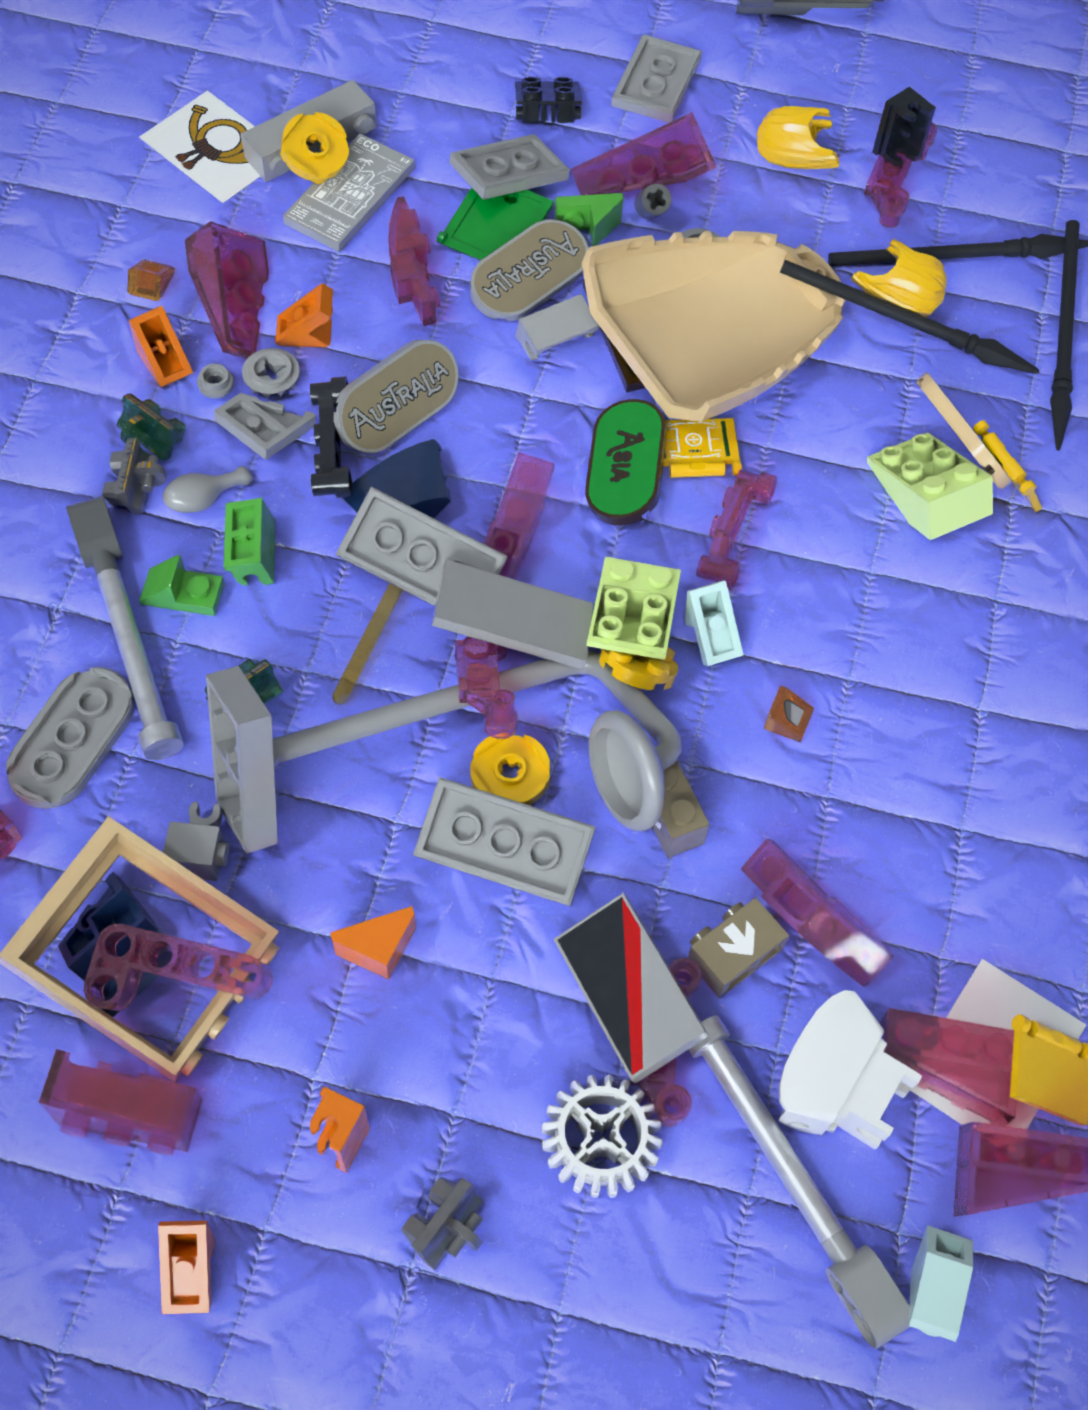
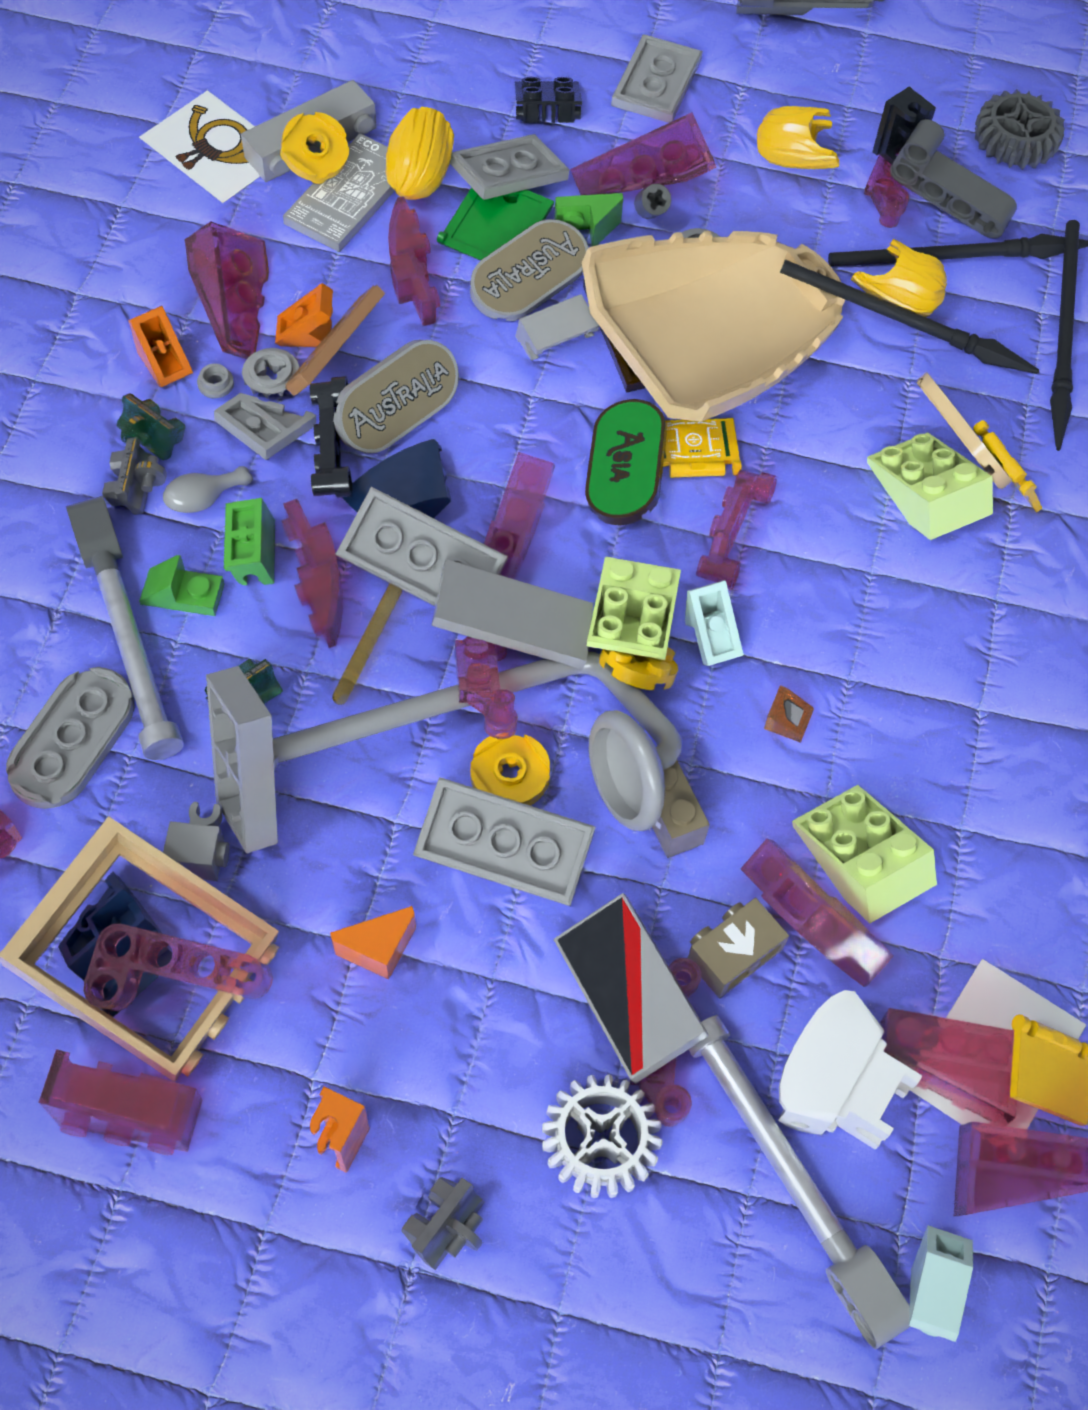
(149, 279): clear orange slope -> none
(185, 1266): slope -> none
(317, 574): none -> clear pink slope
(334, 340): none -> medium nougat tile
(419, 153): none -> yellow hair
(867, 853): none -> yellowish green slope
(950, 184): none -> dark grey beam
(1019, 129): none -> dark grey gear

